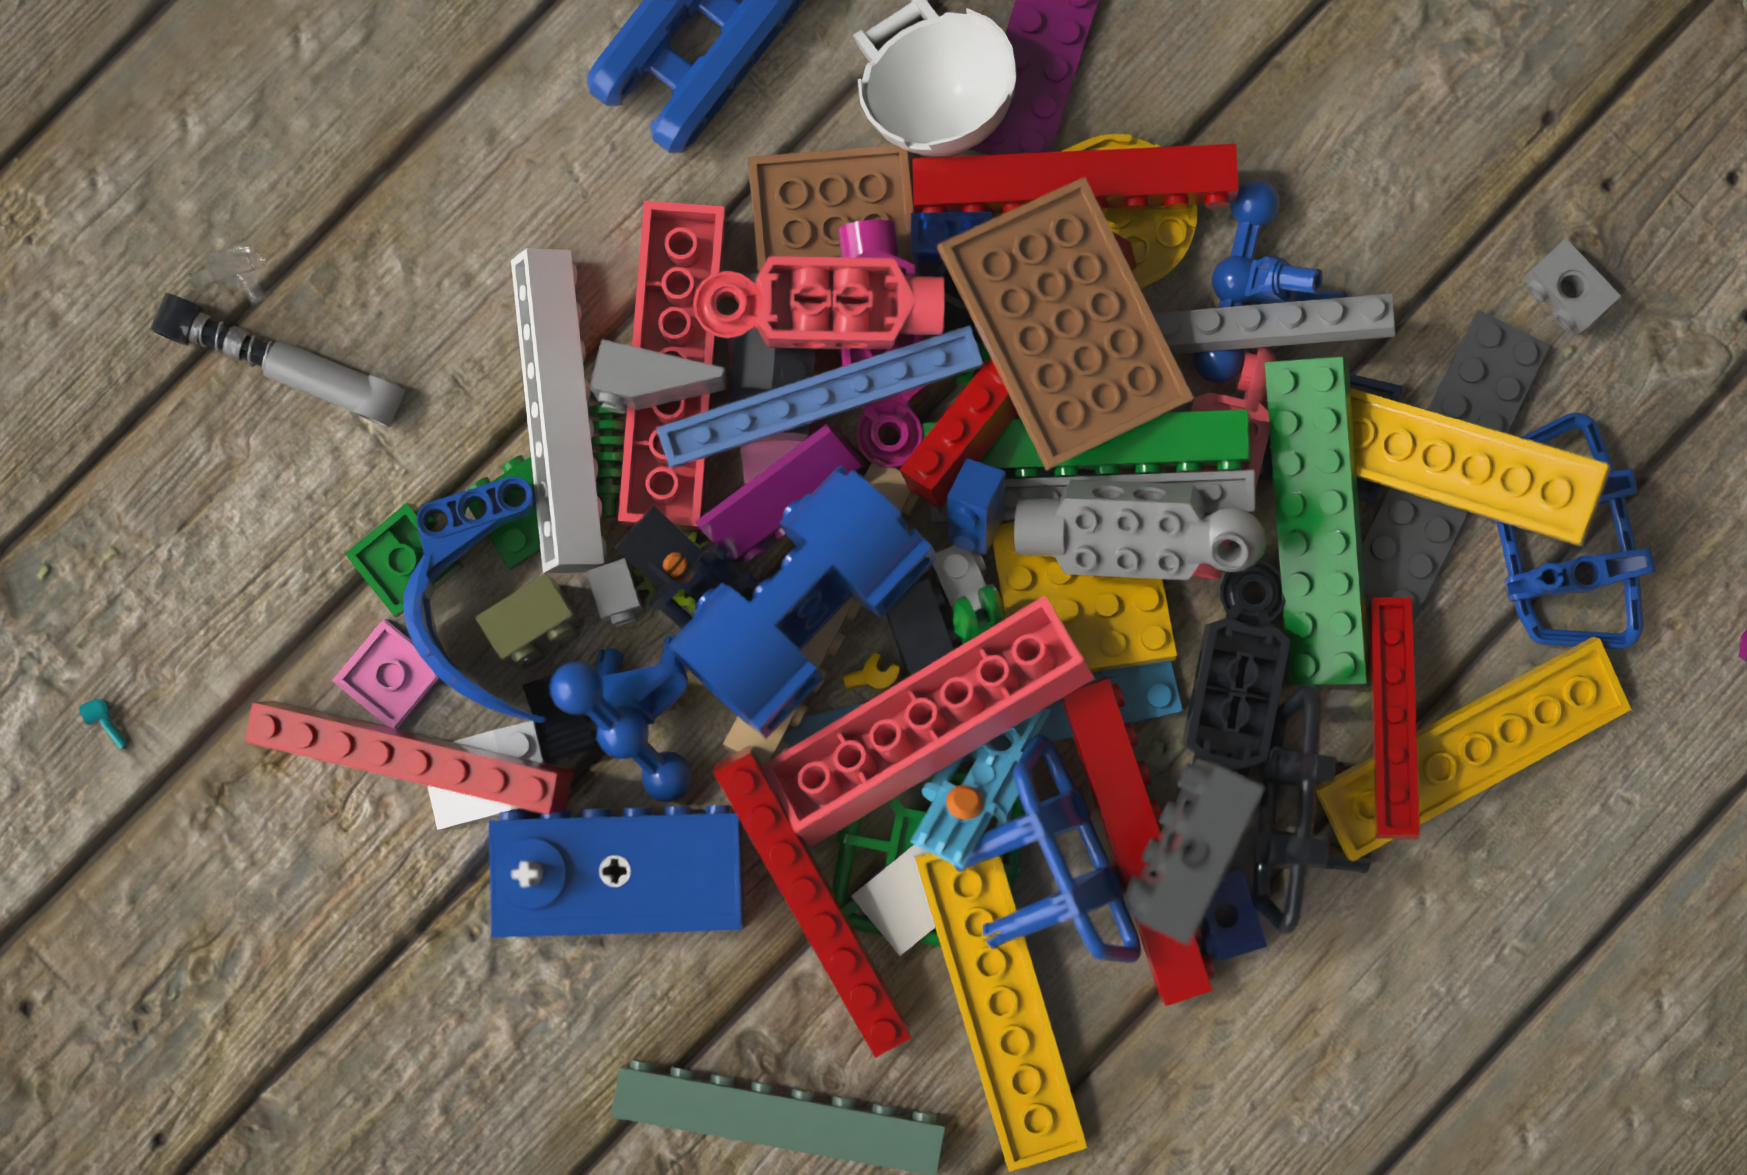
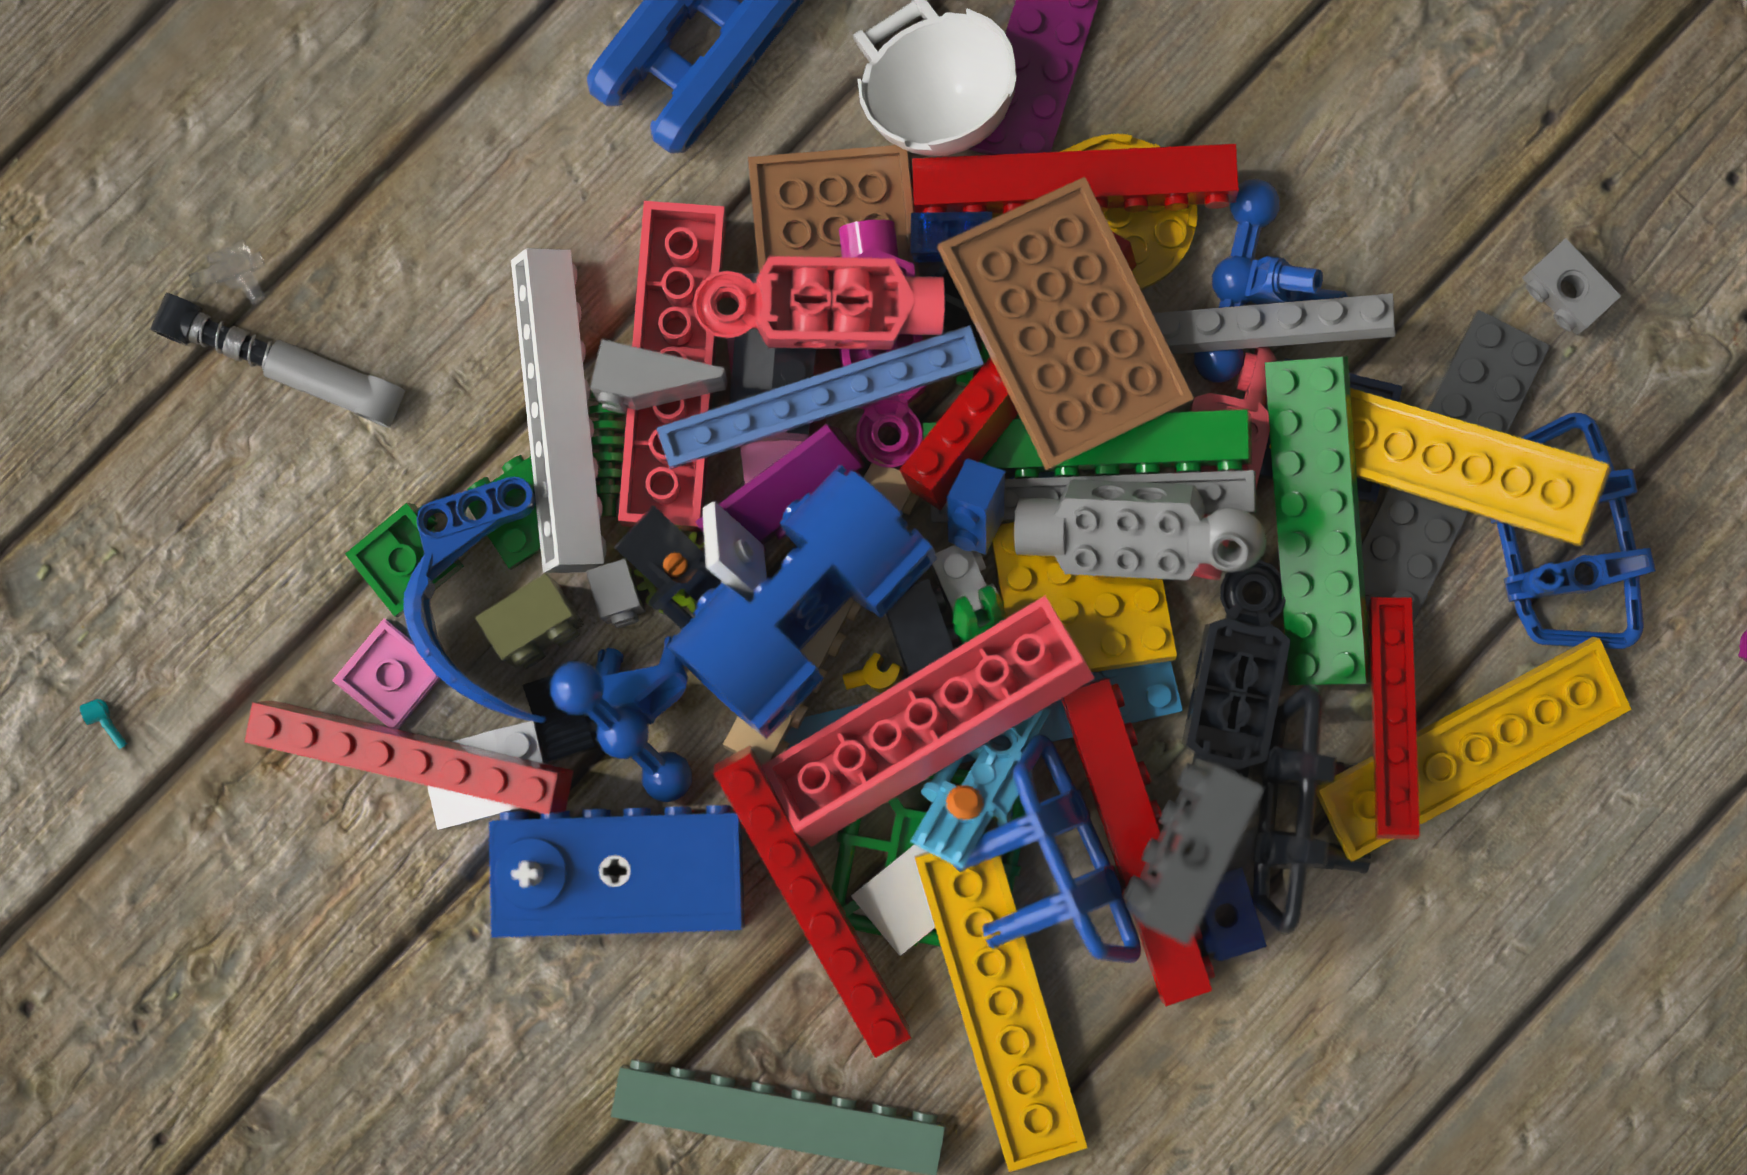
(732, 552): none -> white plate

